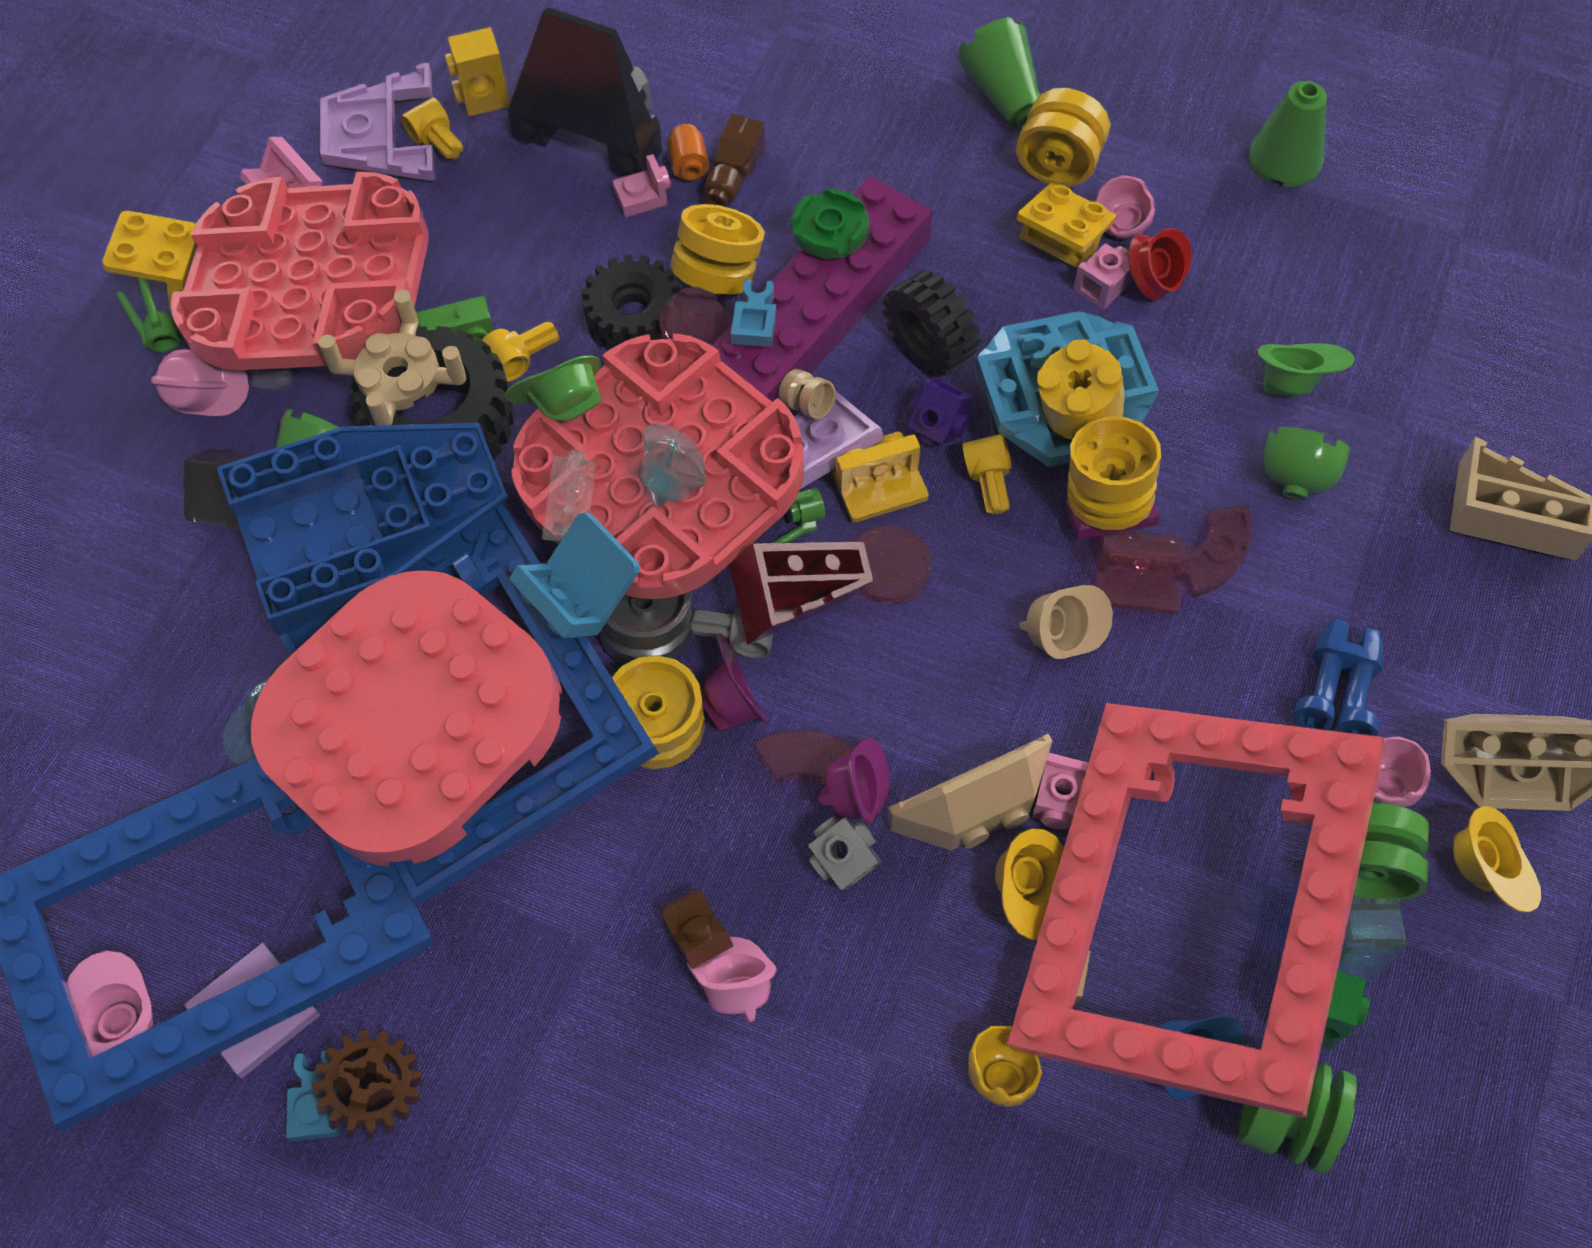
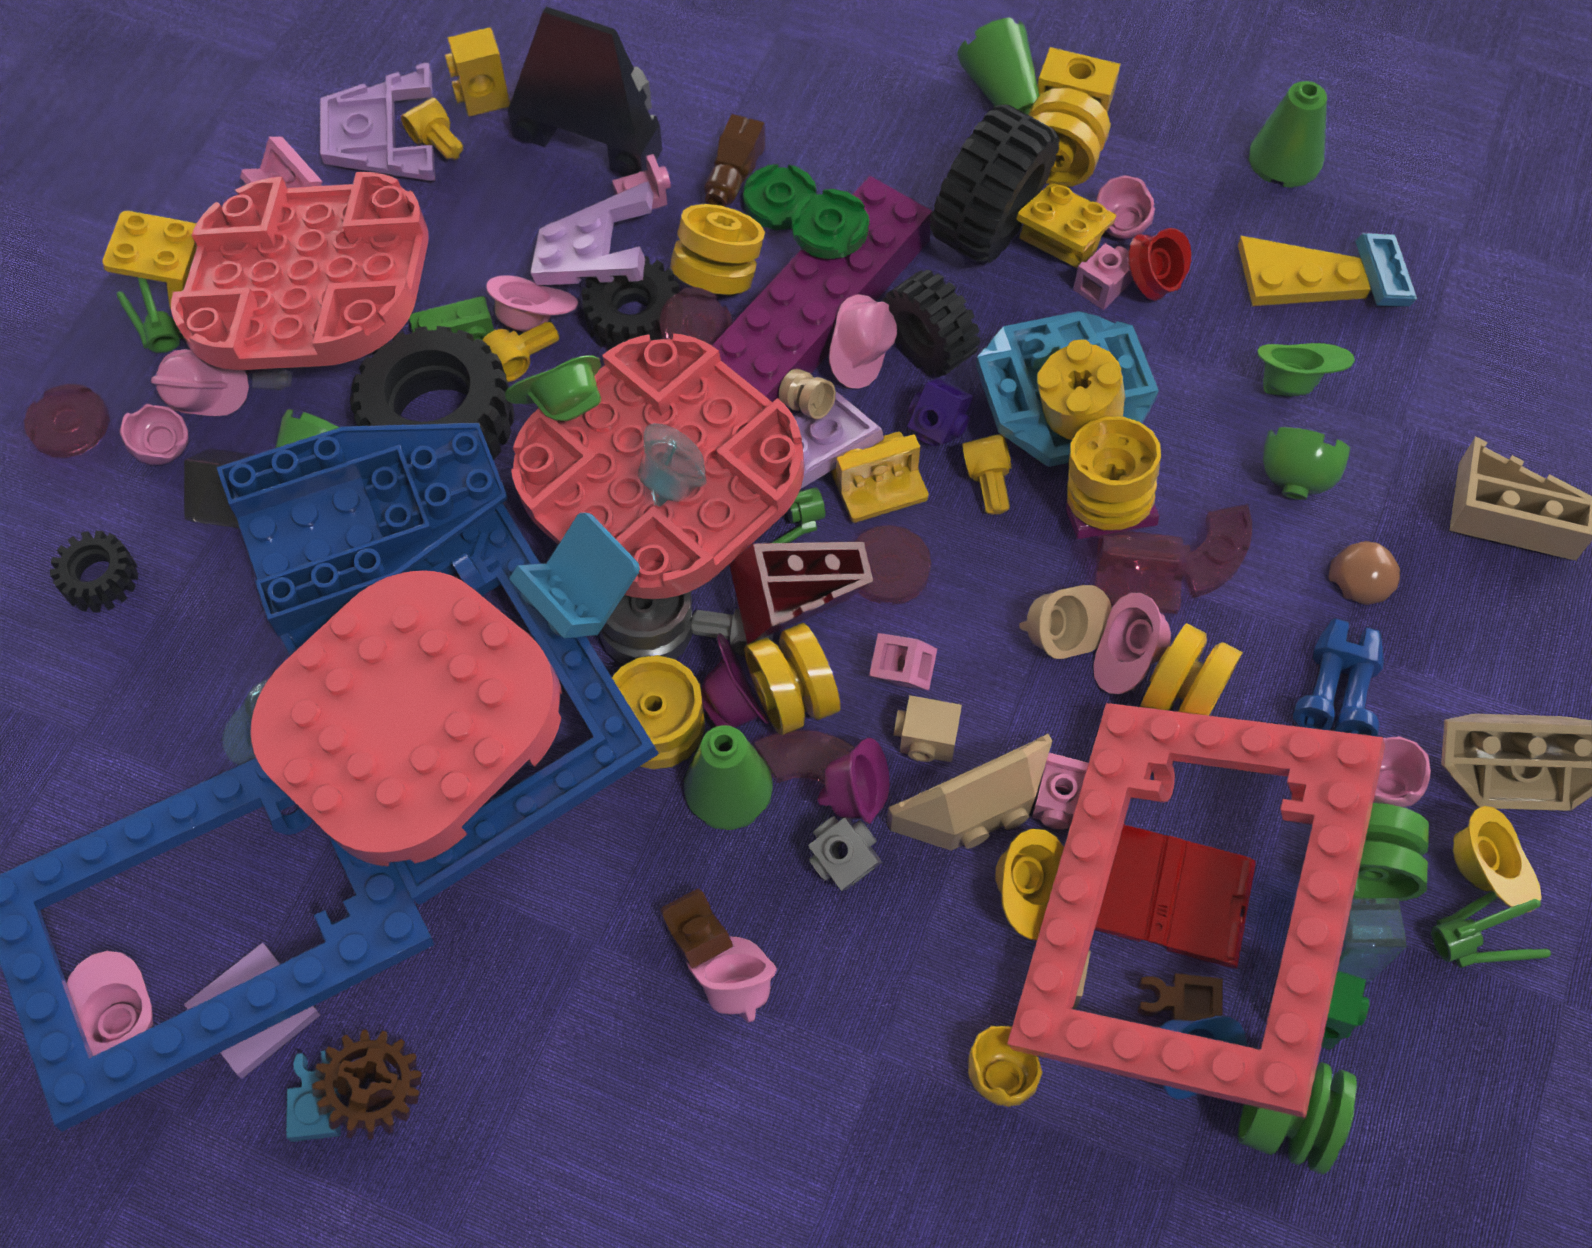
(67, 421): none -> clear pink tile
(82, 555): none -> black tyre
(154, 434): none -> bright pink hair
(384, 352): tan plate -> none
(526, 305): none -> bright pink piece
(568, 493): clear hinge -> none
(582, 242): none -> lavender wing
(687, 152): orange brick -> none
(727, 780): none -> bright green cone
(754, 317): dark azure plate -> none
(773, 194): none -> green tile
(792, 678): none -> yellow wheel
(860, 340): none -> bright pink piece
(903, 661): none -> bright pink brick
(928, 729): none -> tan brick
(992, 181): none -> black tyre
(1079, 73): none -> yellow brick
(1131, 643): none -> bright pink piece
(1178, 896): none -> red piece
(1186, 678): none -> yellow wheel
(1187, 997): none -> reddish brown plate
(1298, 274): none -> yellow wing
(1365, 572): none -> nougat hair
(1386, 269): none -> dark azure plate
(1459, 938): none -> bright green plant

